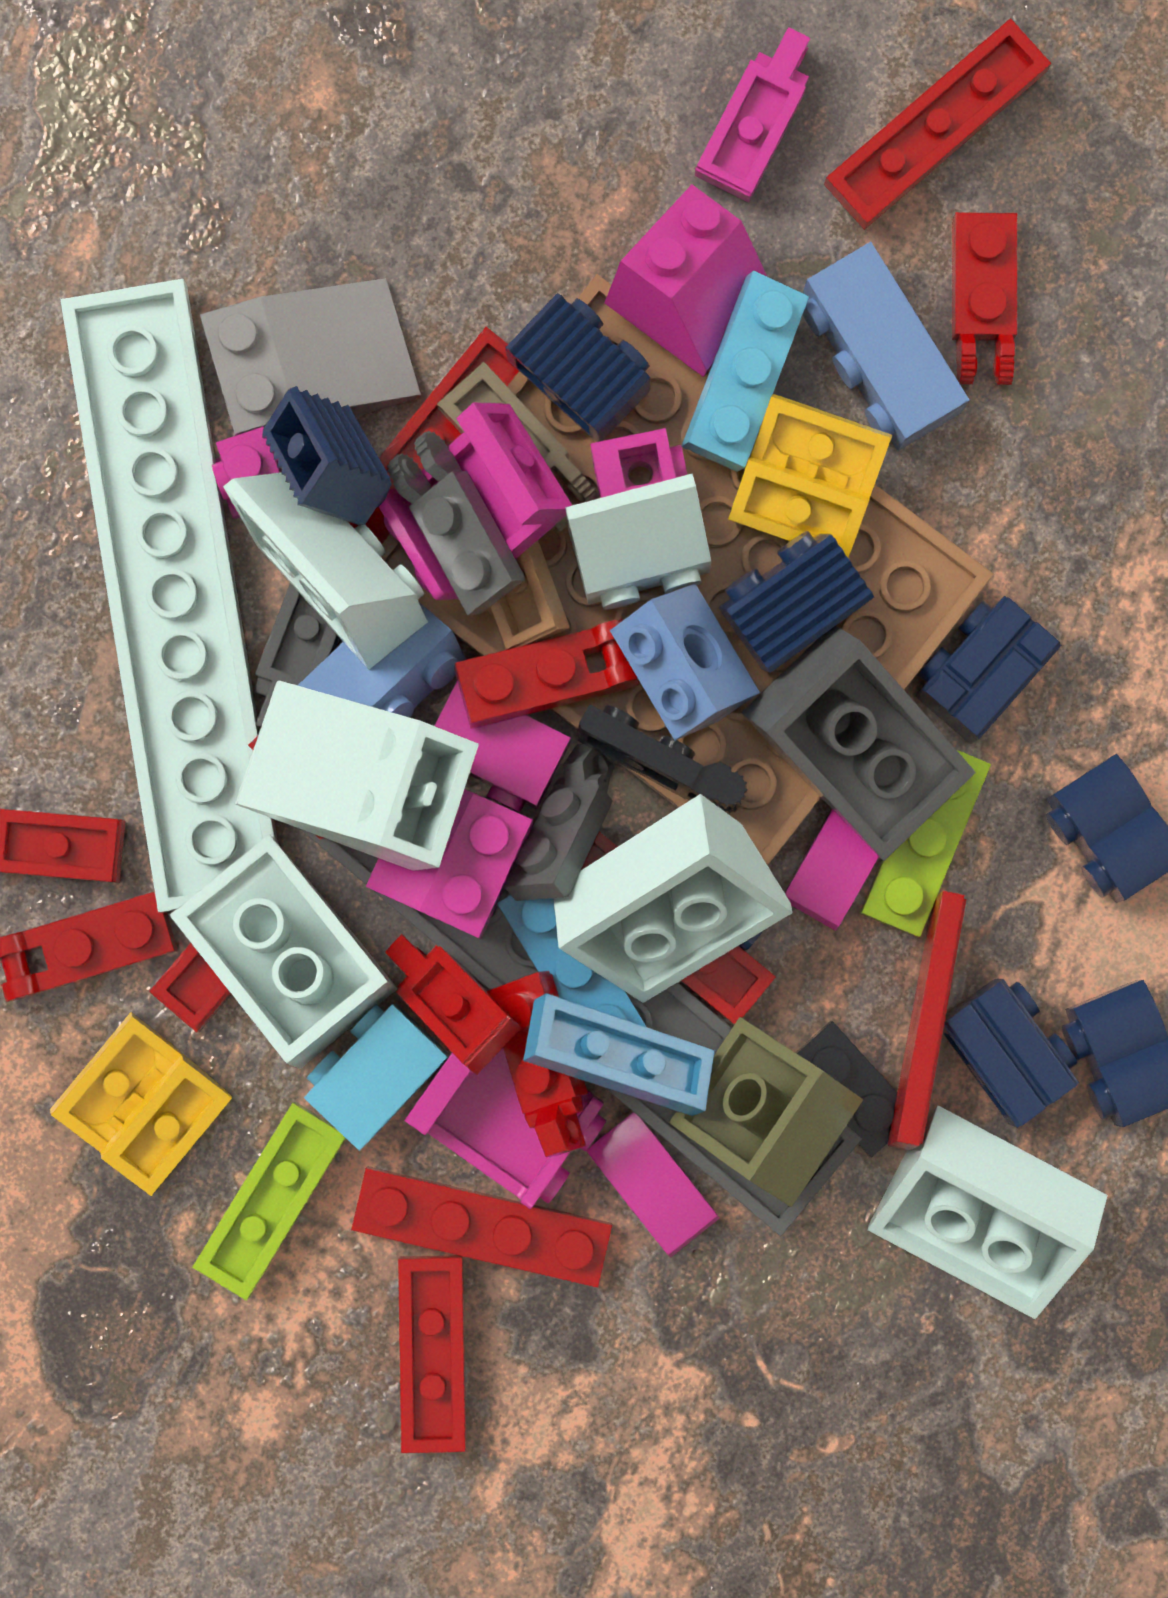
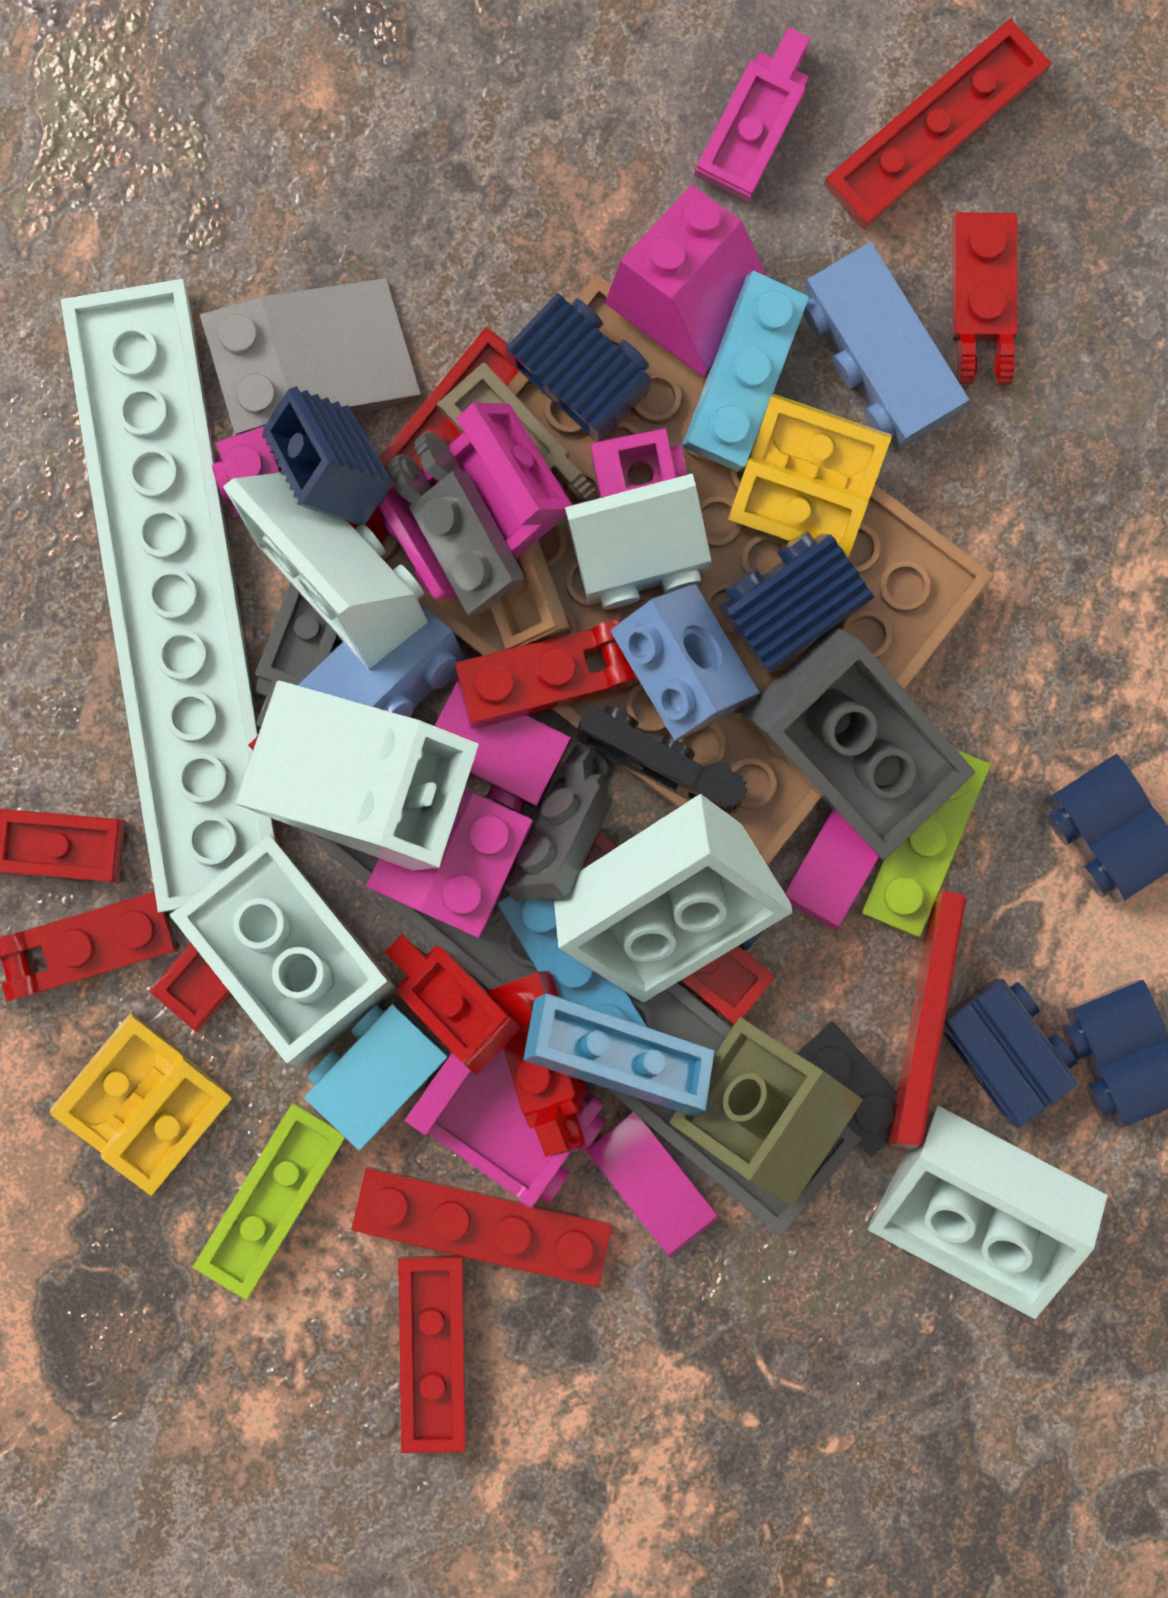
(987, 668): dark blue brick -> none

